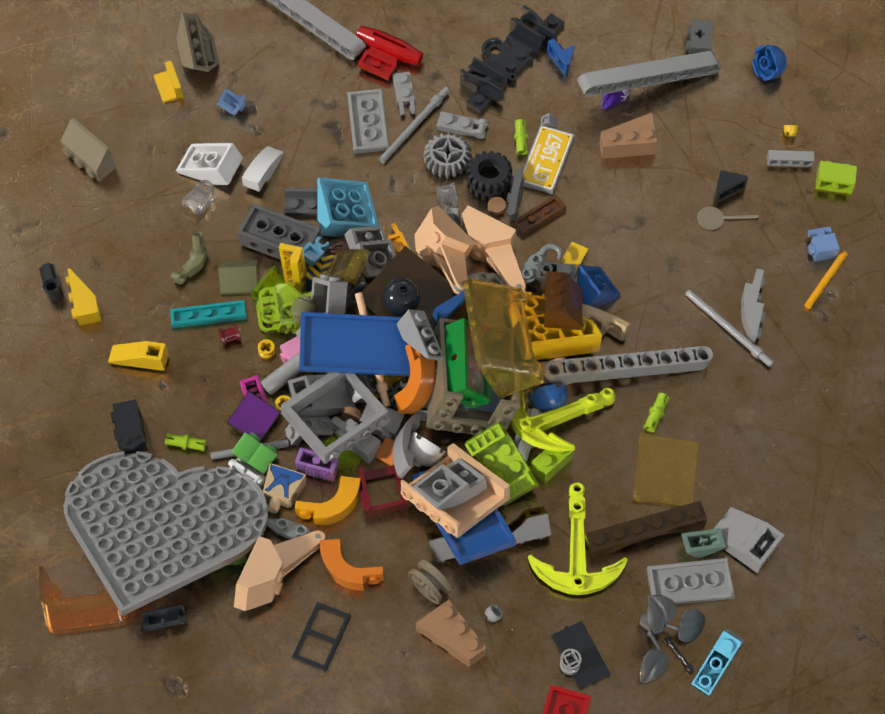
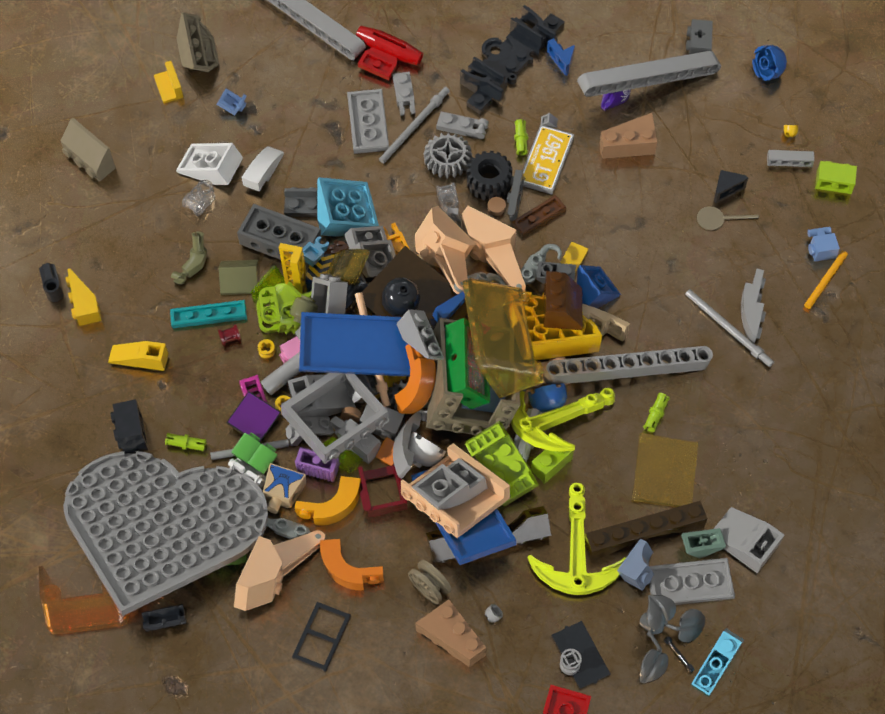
(636, 566): none -> sand blue arch

